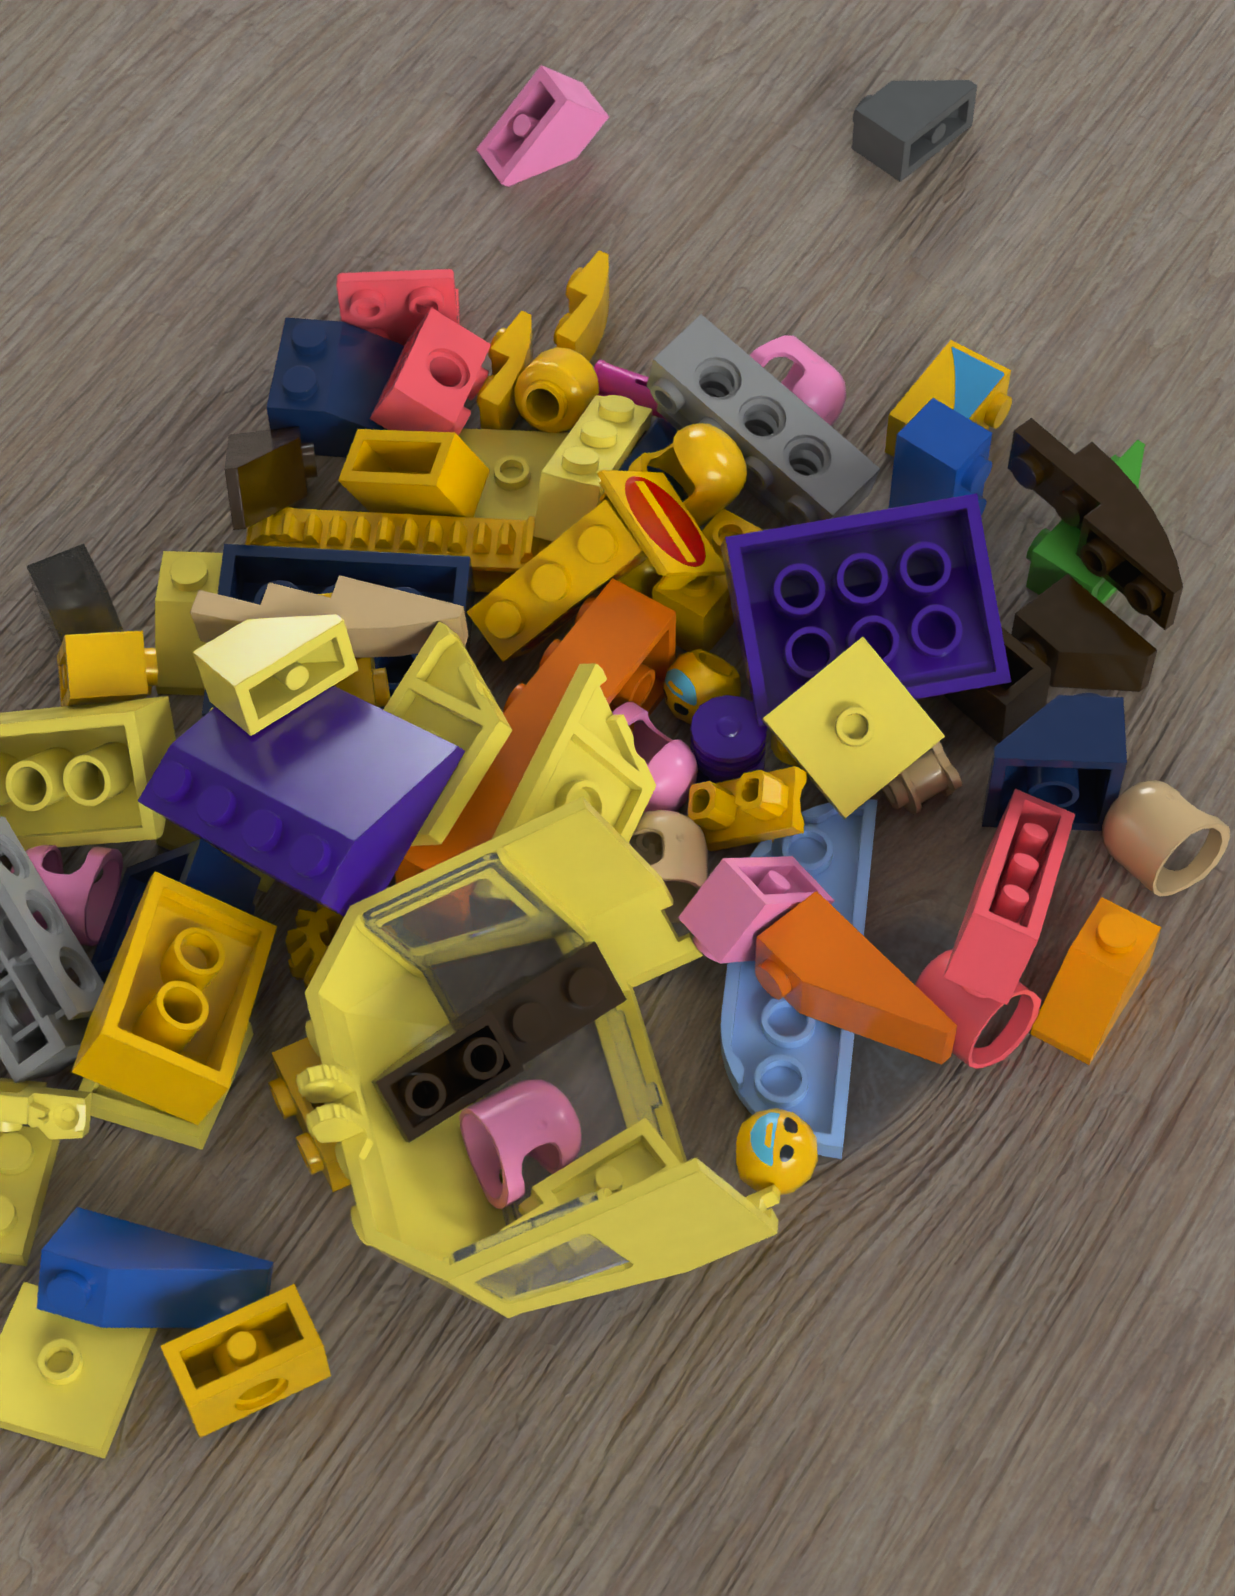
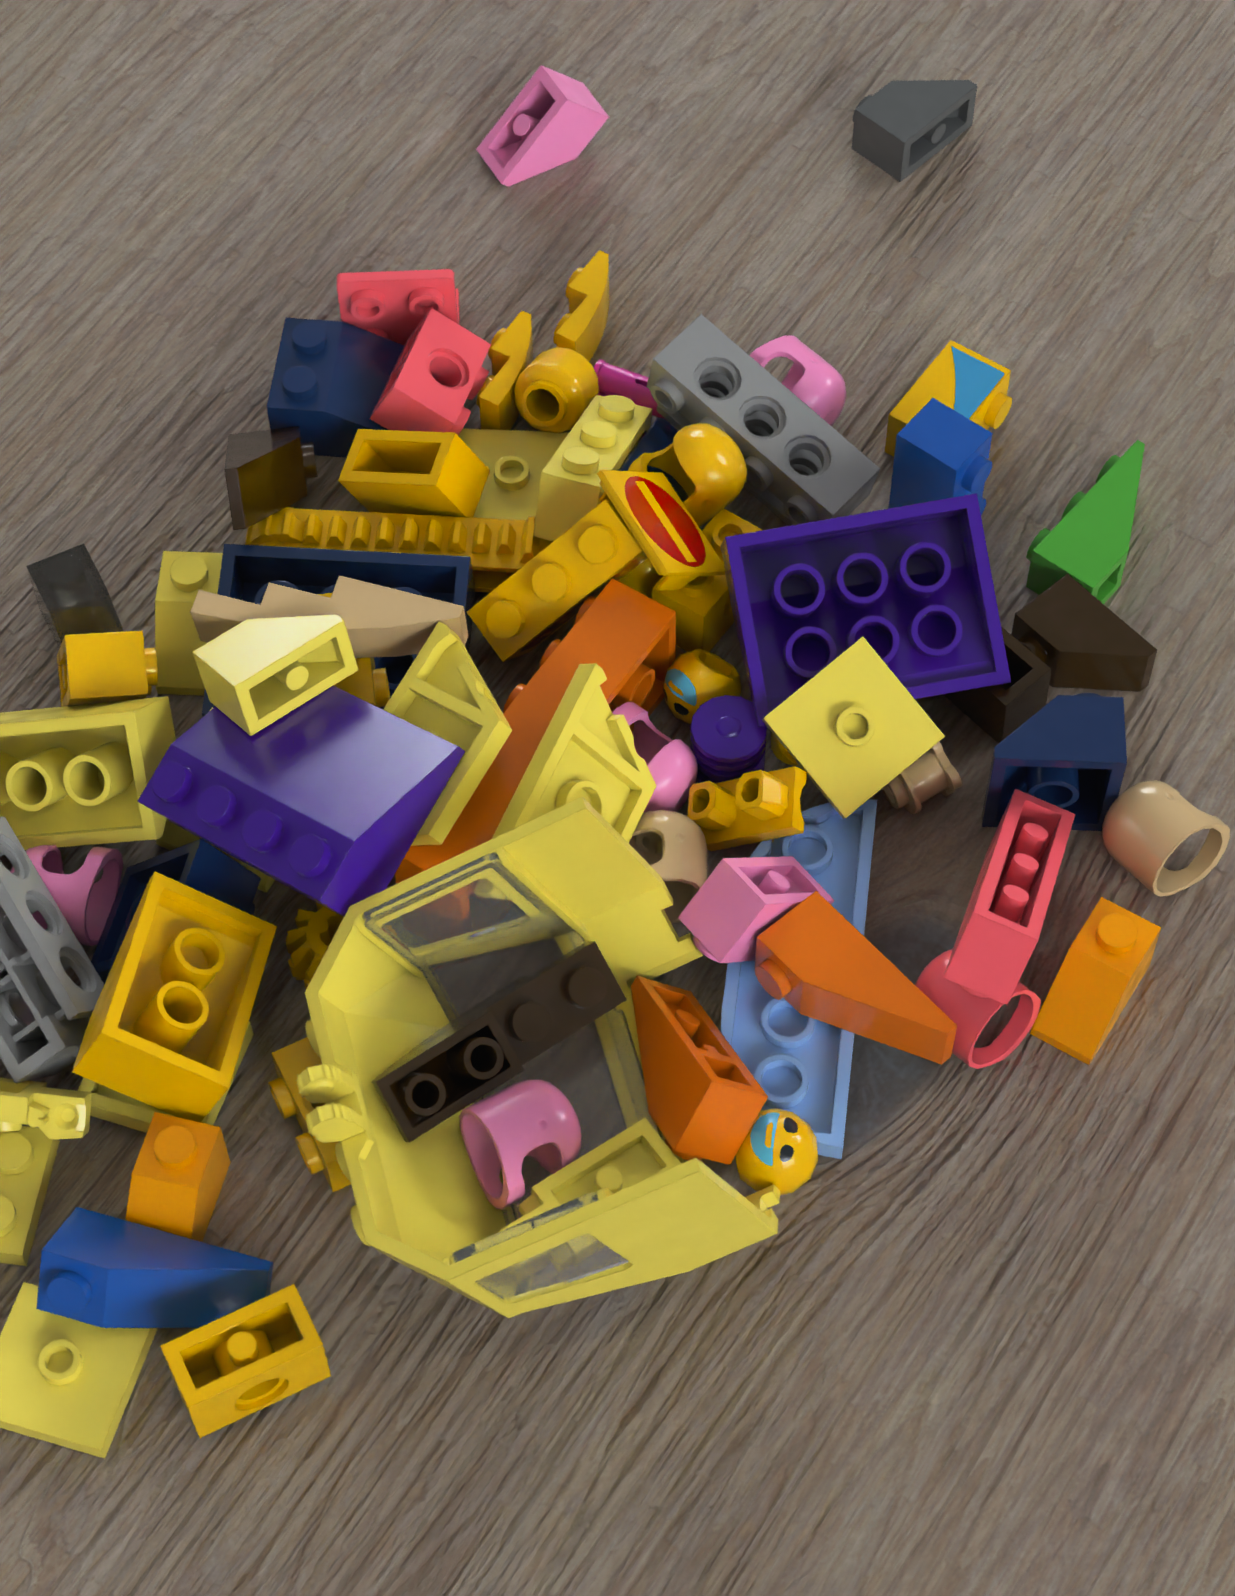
(178, 1176): none -> light orange slope
(692, 1075): none -> orange slope
(1116, 523): dark brown slope -> none

